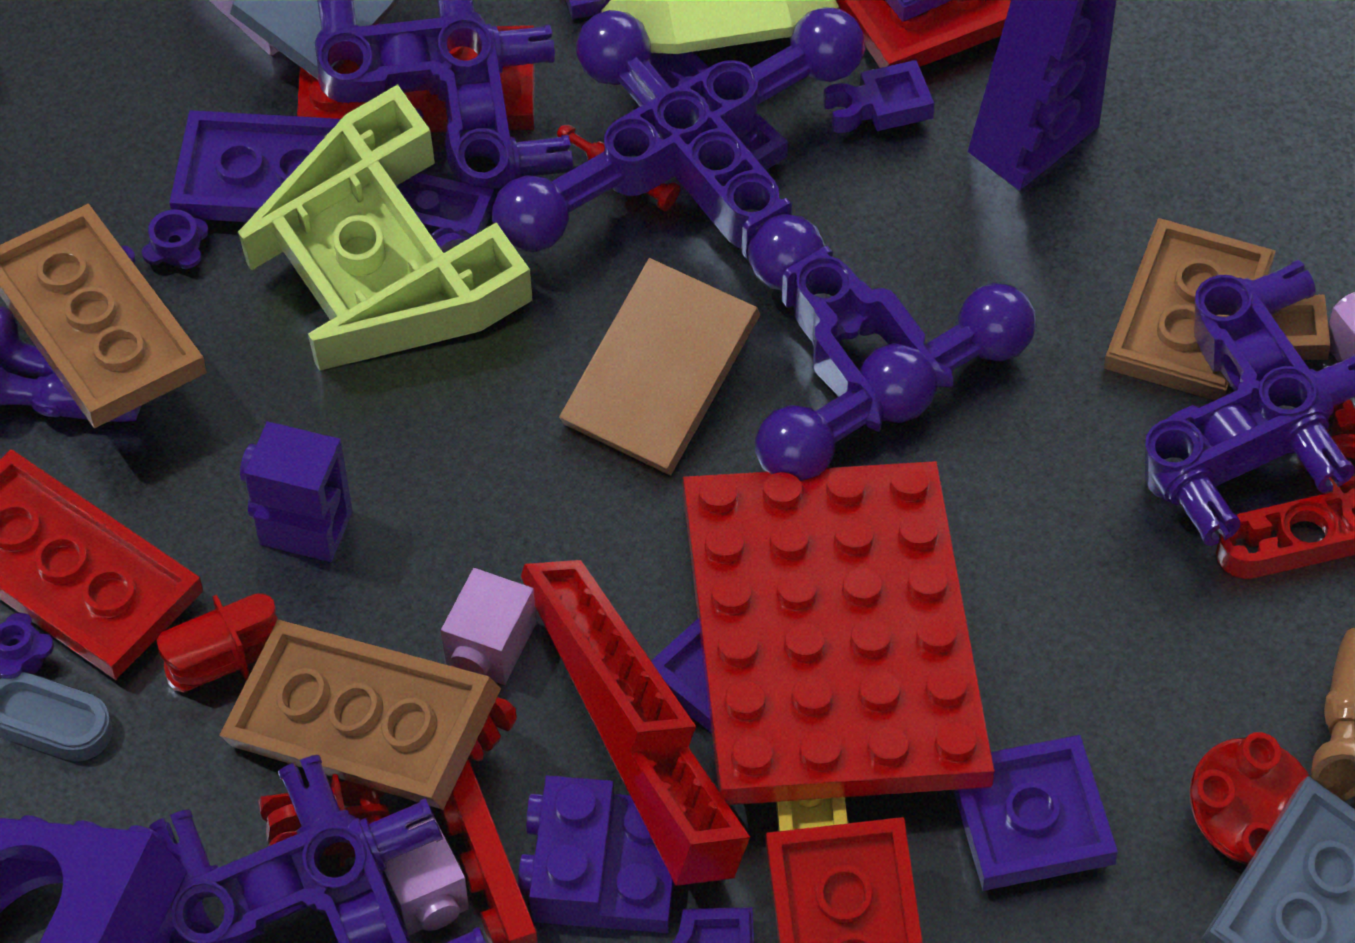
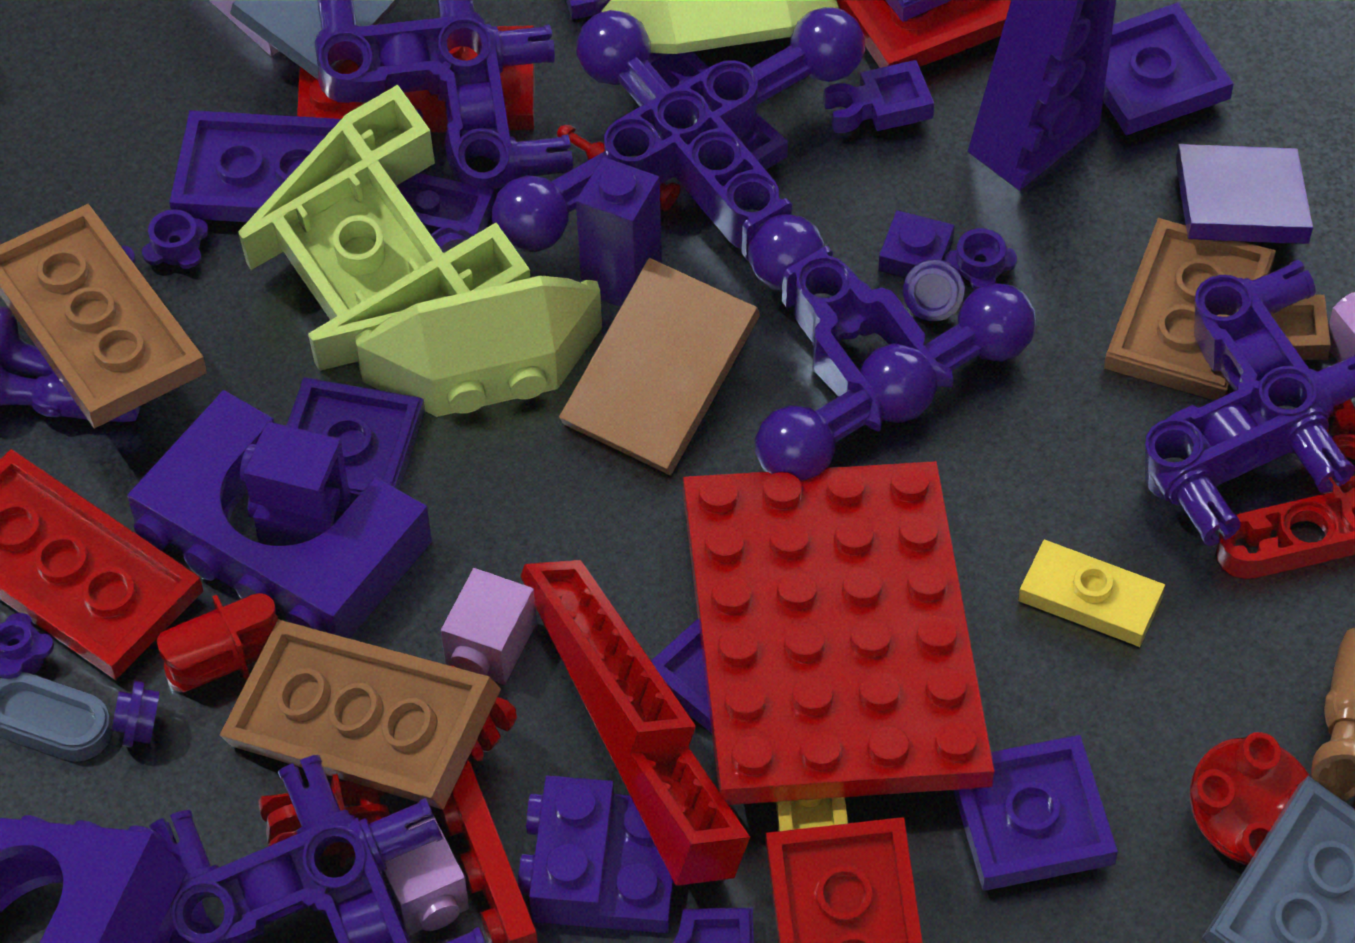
(136, 714): none -> dark purple plate
(314, 584): none -> dark purple arch
(373, 428): none -> dark purple tile
(483, 344): none -> yellowish green wedge
(618, 227): none -> dark purple brick
(913, 241): none -> dark purple plate
(933, 290): none -> plate
(985, 246): none -> dark purple plate
(1091, 593): none -> light yellow plate
(1161, 70): none -> dark purple plate
(1243, 194): none -> tile

